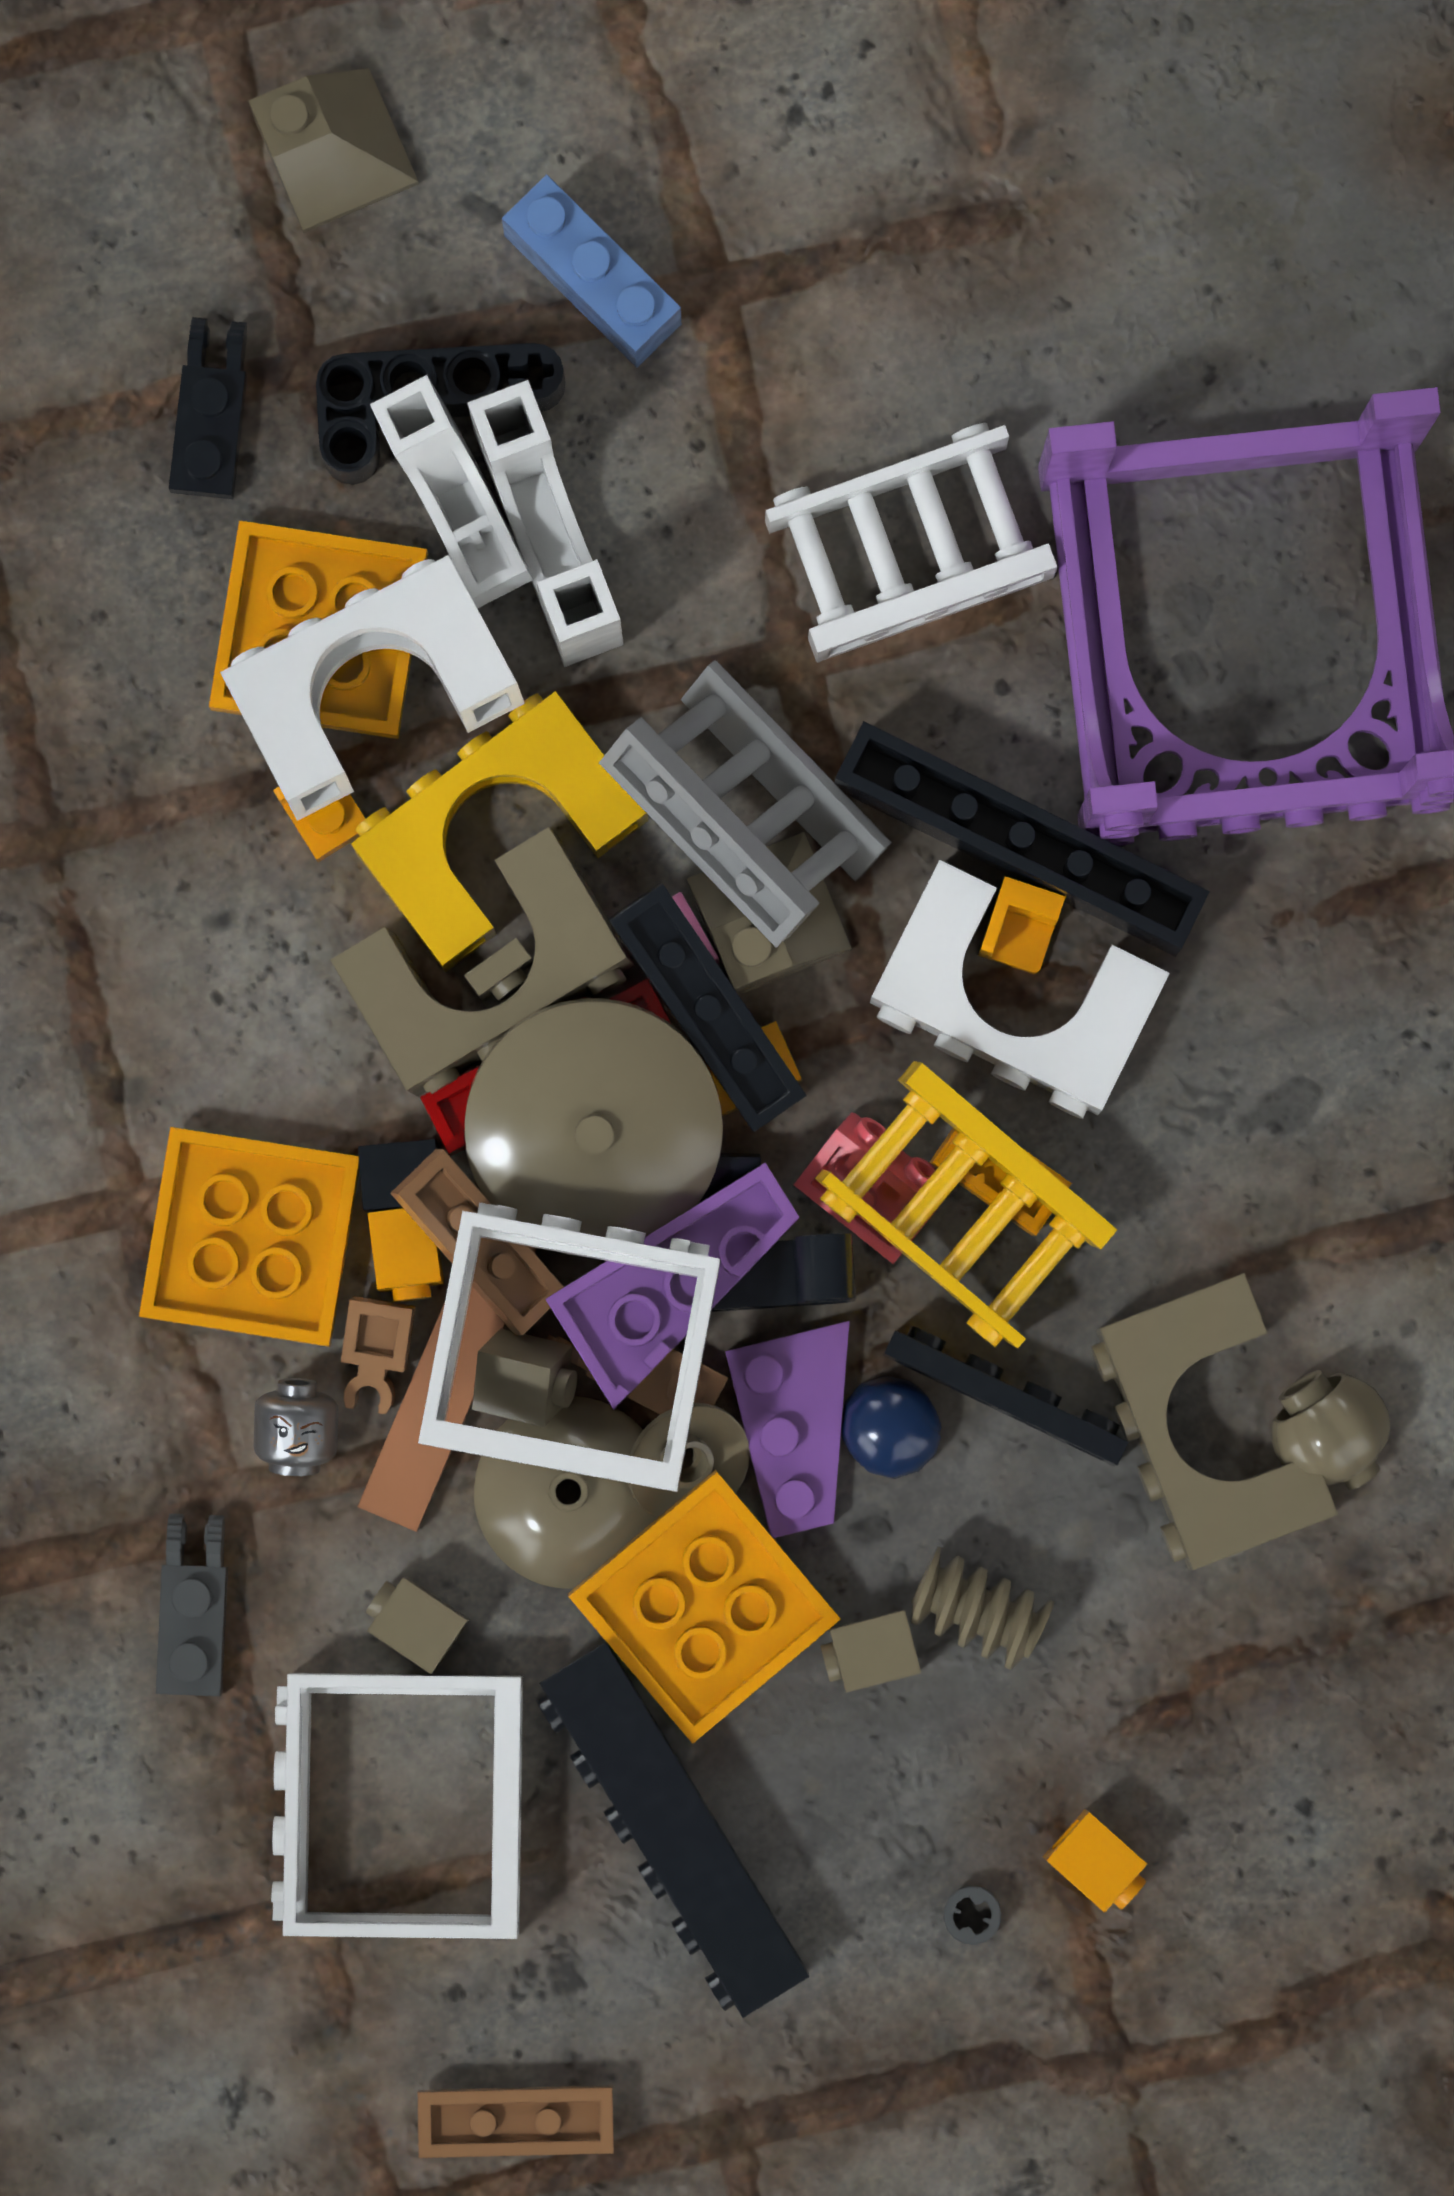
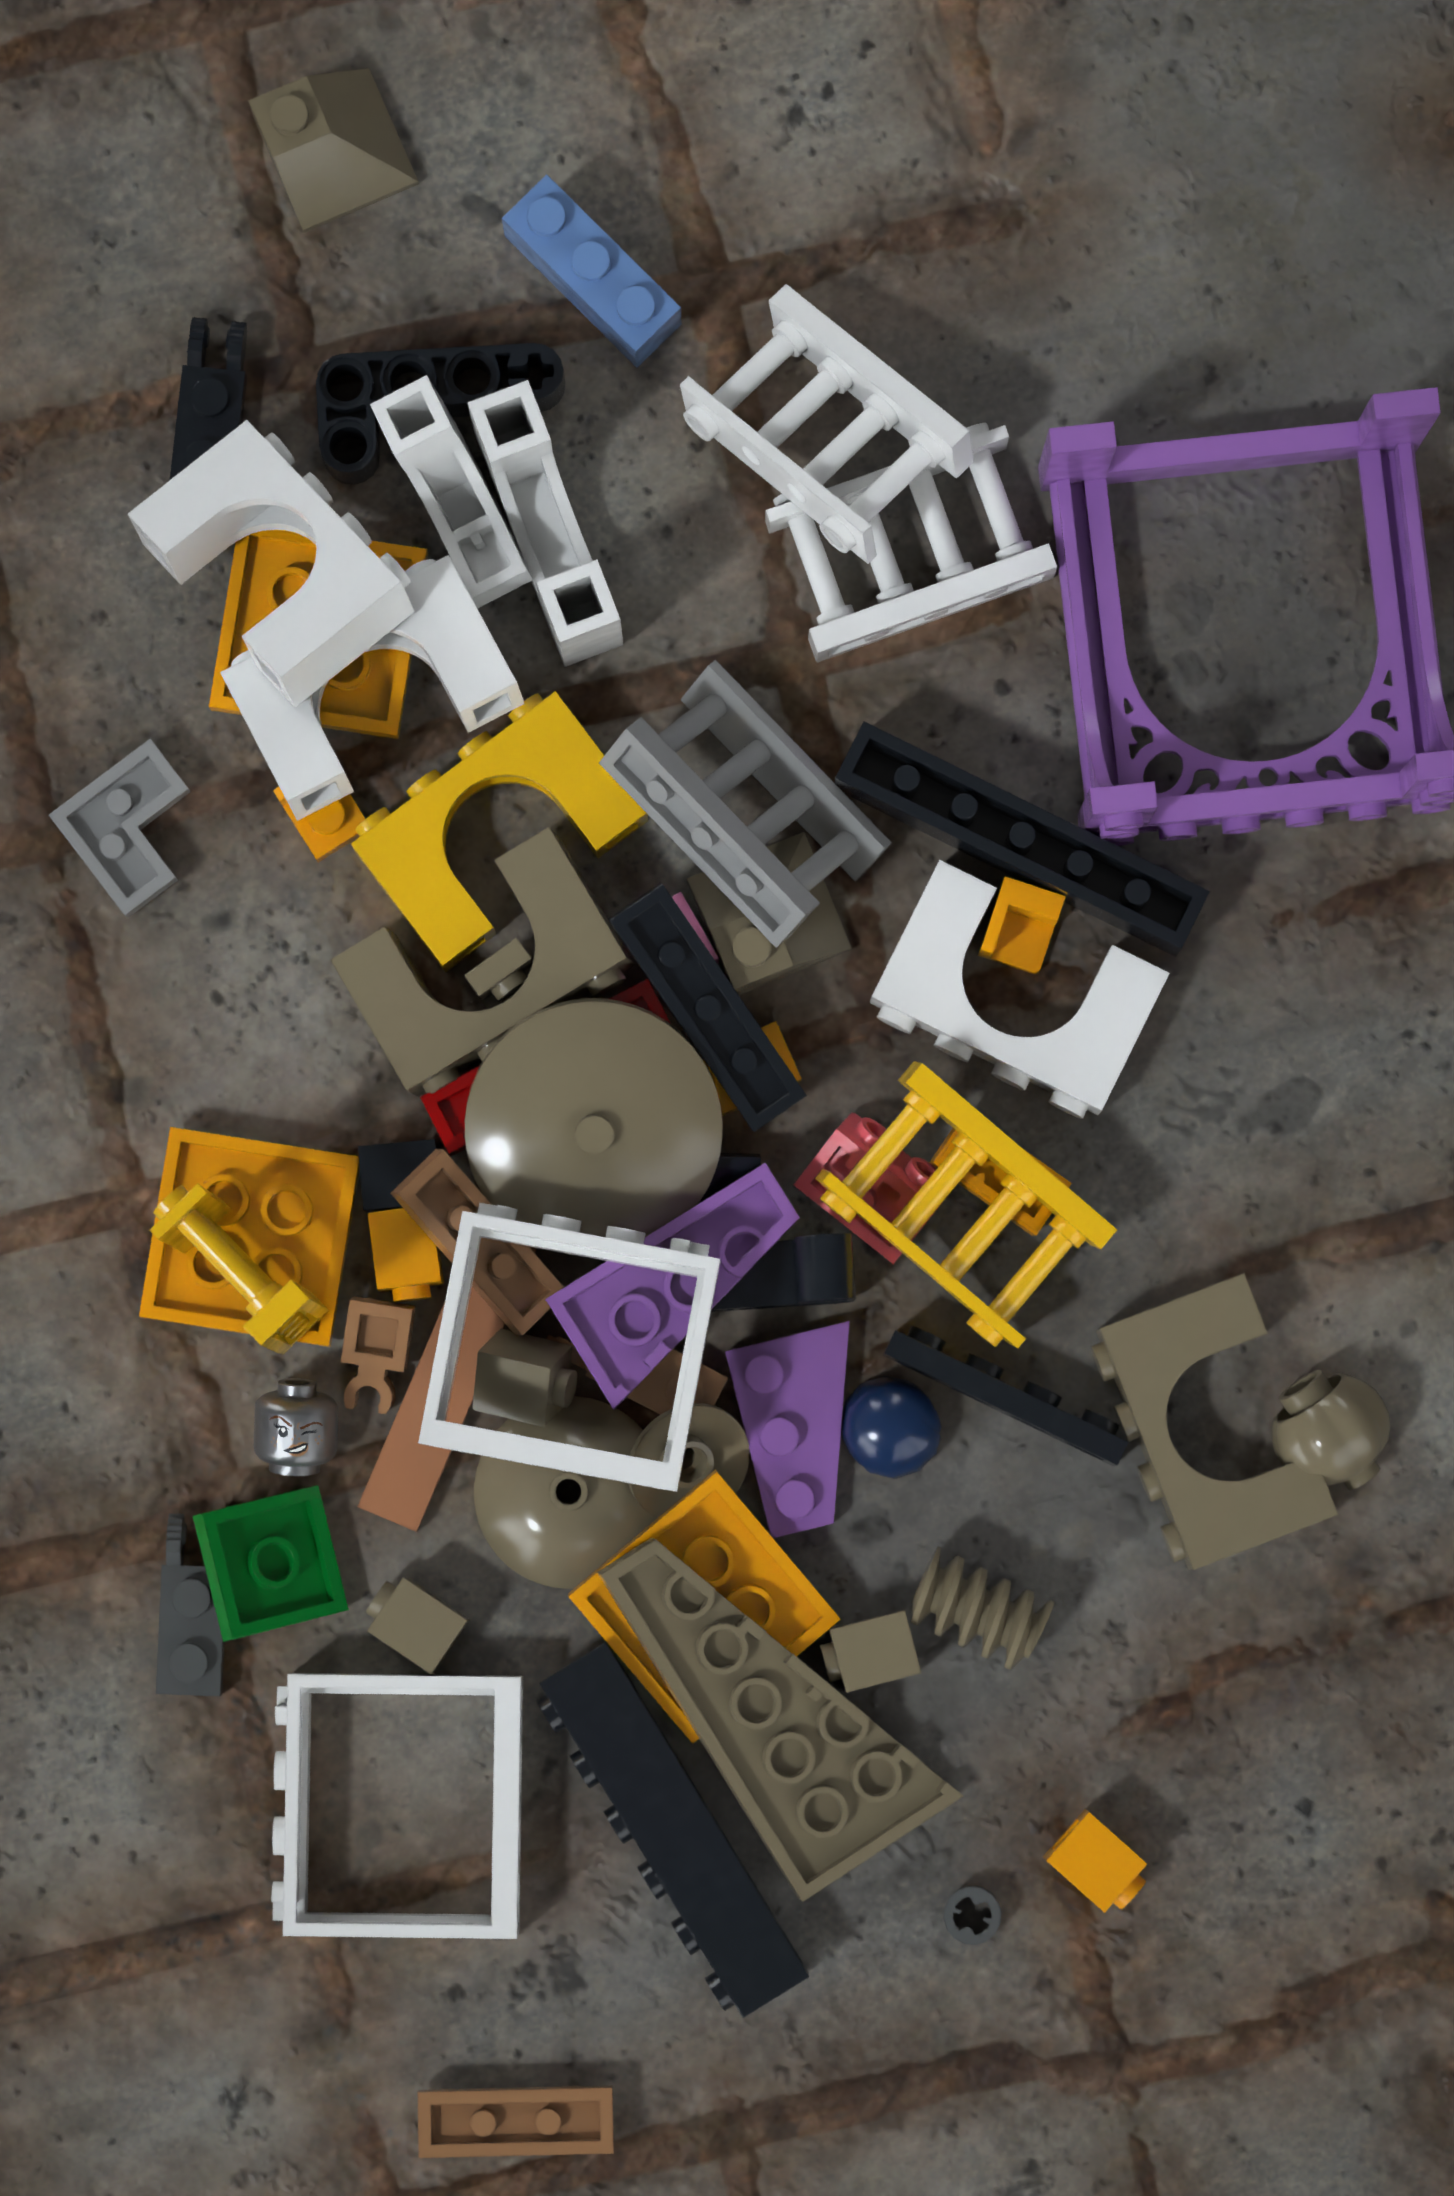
(107, 821): none -> light grey plate
(251, 488): none -> white arch
(270, 1563): none -> green plate
(277, 1312): none -> yellow fence
(792, 1749): none -> dark tan wing
(842, 367): none -> white fence

